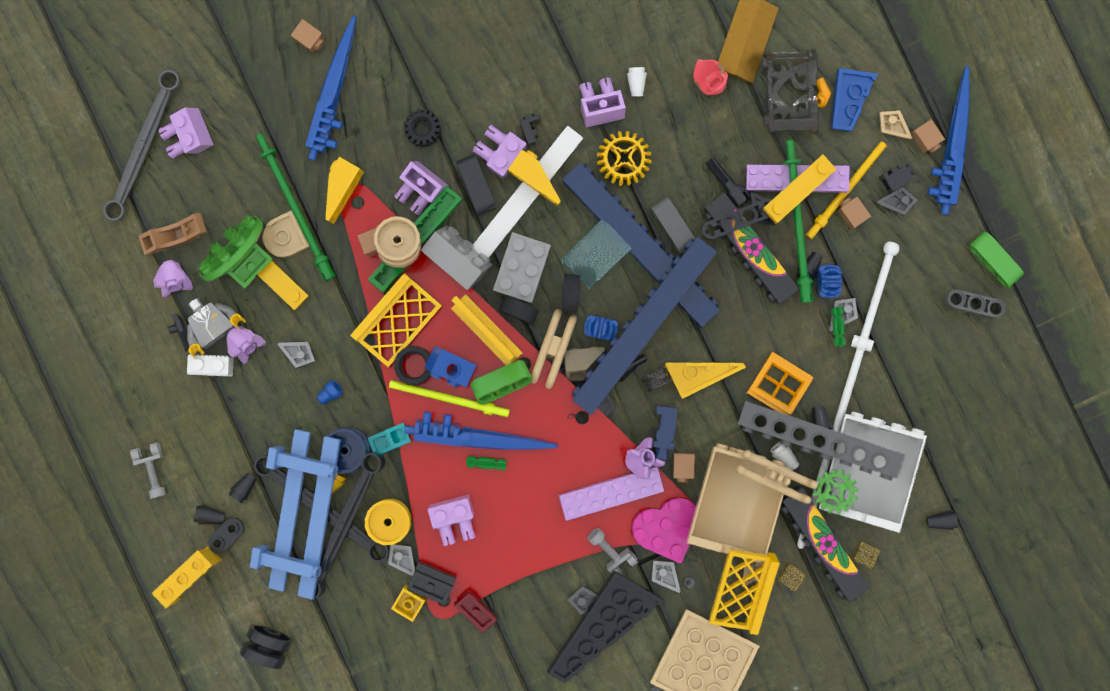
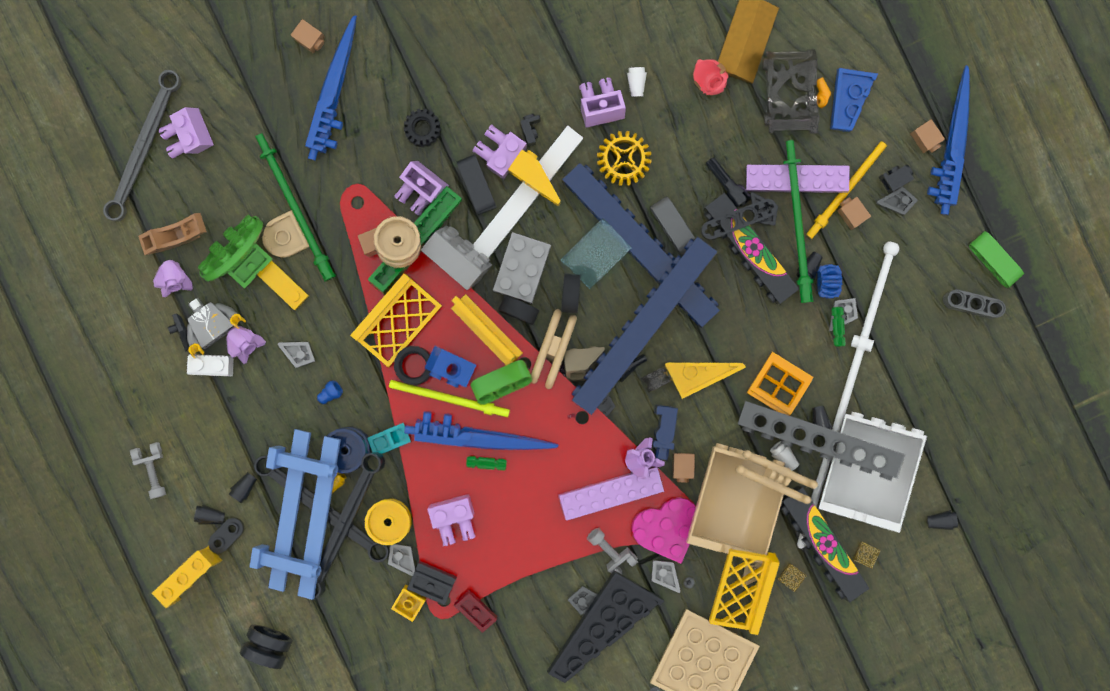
(341, 185): yellow slope -> none
(601, 327): blue gear -> none
(799, 189): yellow plate -> none
(845, 486): bright green gear -> none
(894, 124): tan piece -> none

